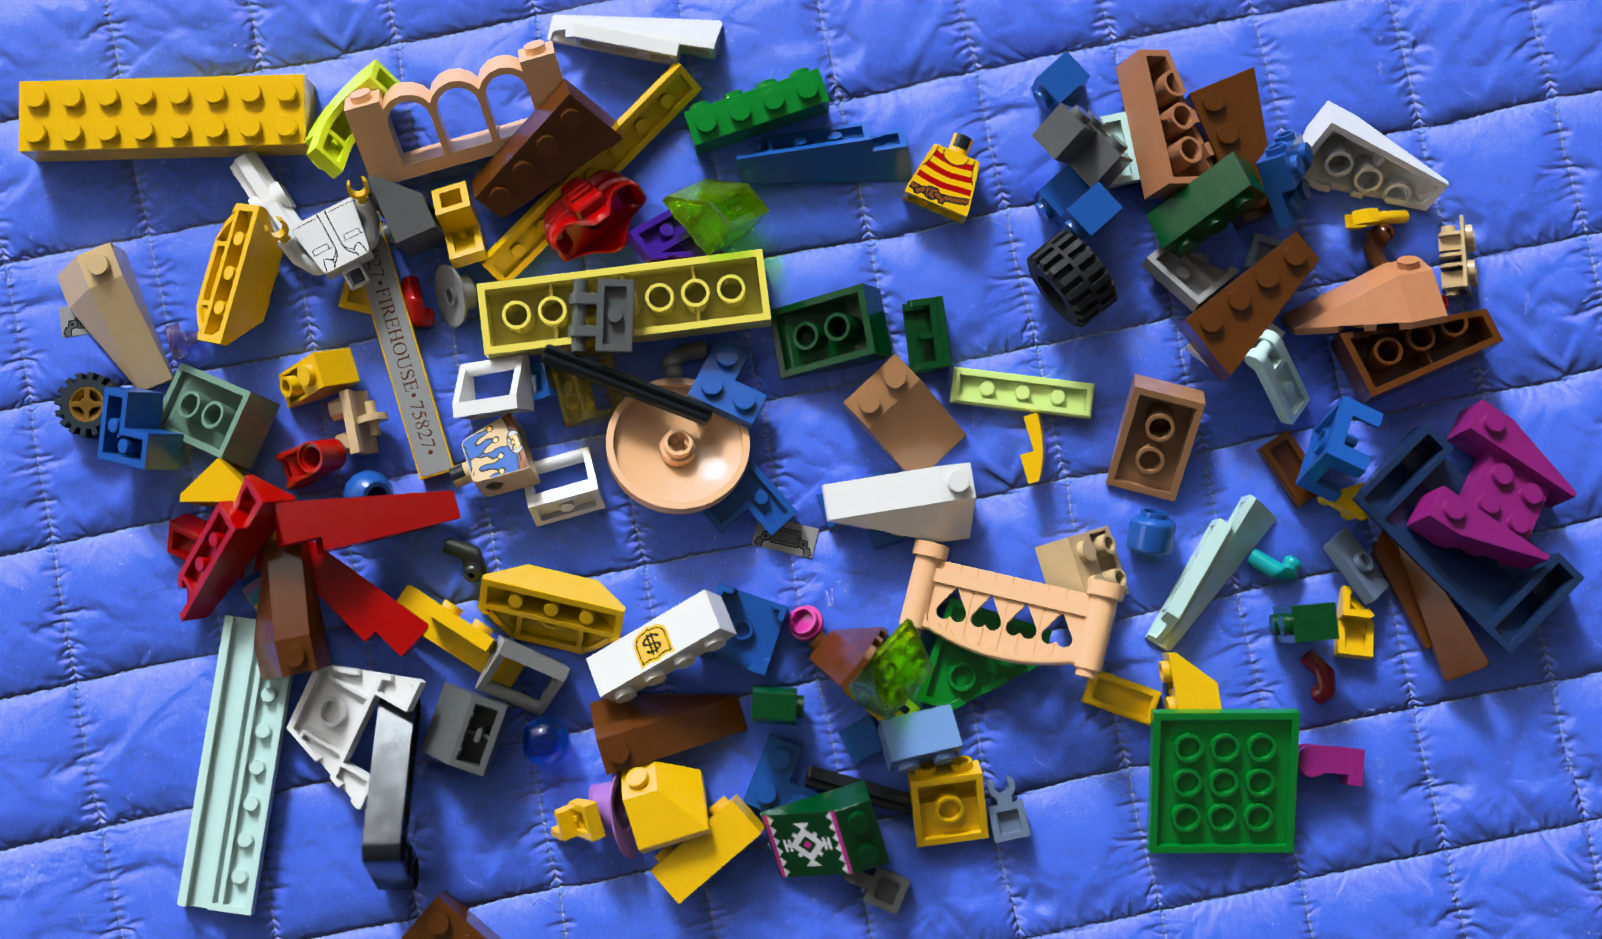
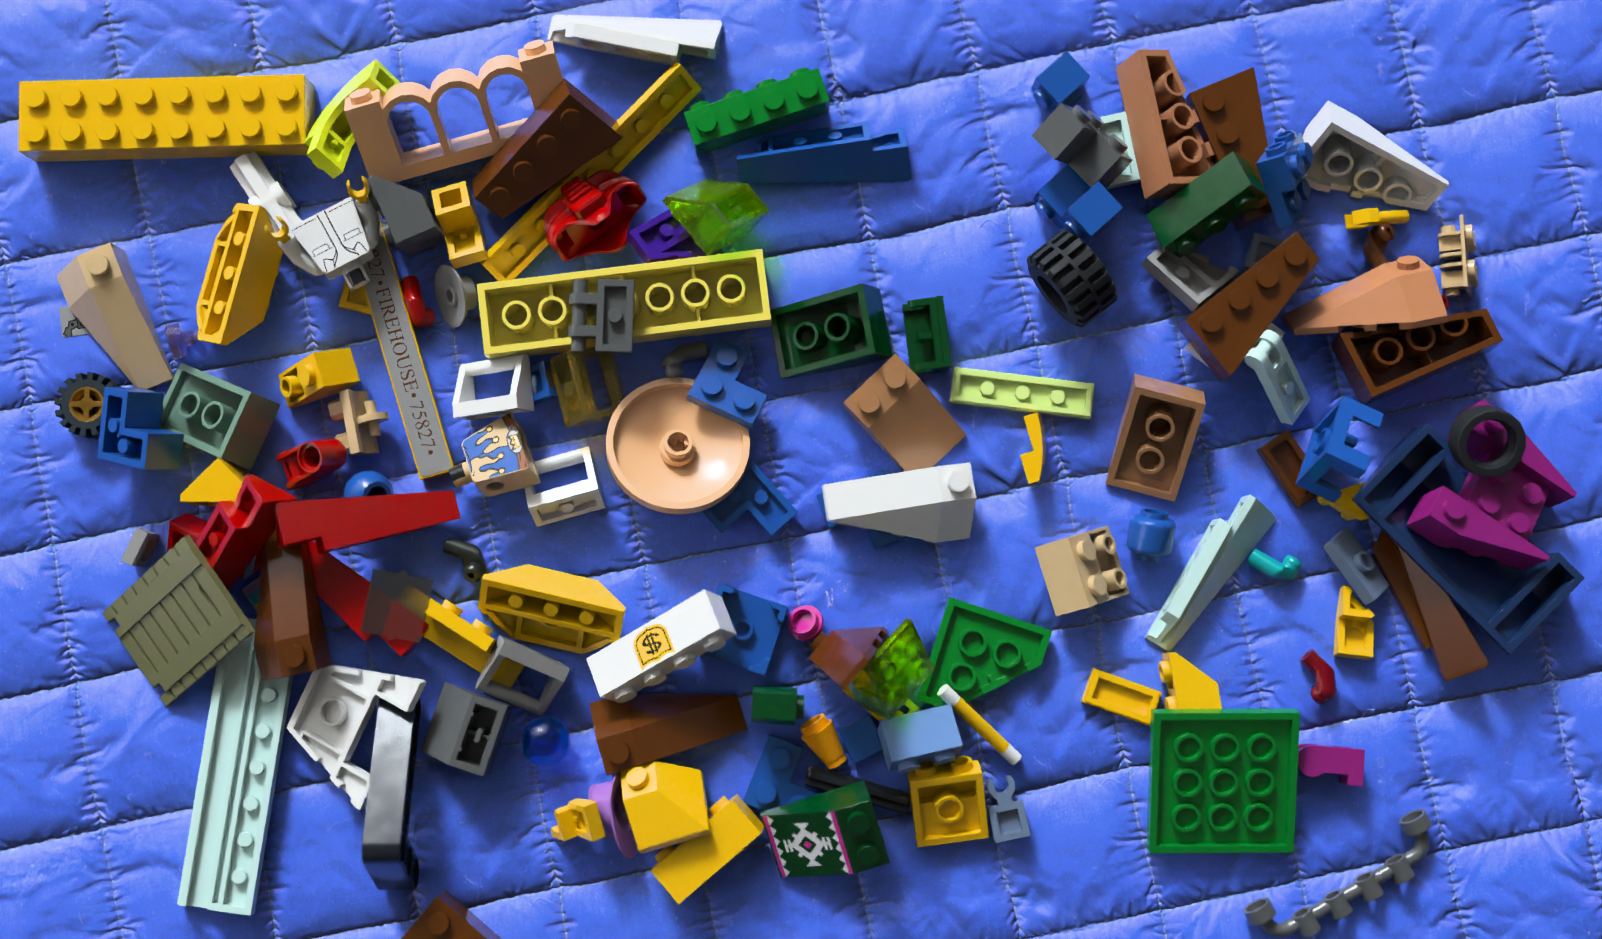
(140, 547): none -> light grey tile
(178, 620): none -> olive door
(396, 605): none -> clear smoke piece
(626, 384): black axle -> none
(791, 539): sticker -> none
(823, 740): none -> light orange cone
(881, 887): dark grey plate -> none
(945, 180): torso -> none
(981, 726): none -> yellow bar
(1087, 614): light nougat piece -> none
(1304, 622): dark green brick -> none
(1366, 885): none -> dark grey bar
(1506, 460): none -> black tyre

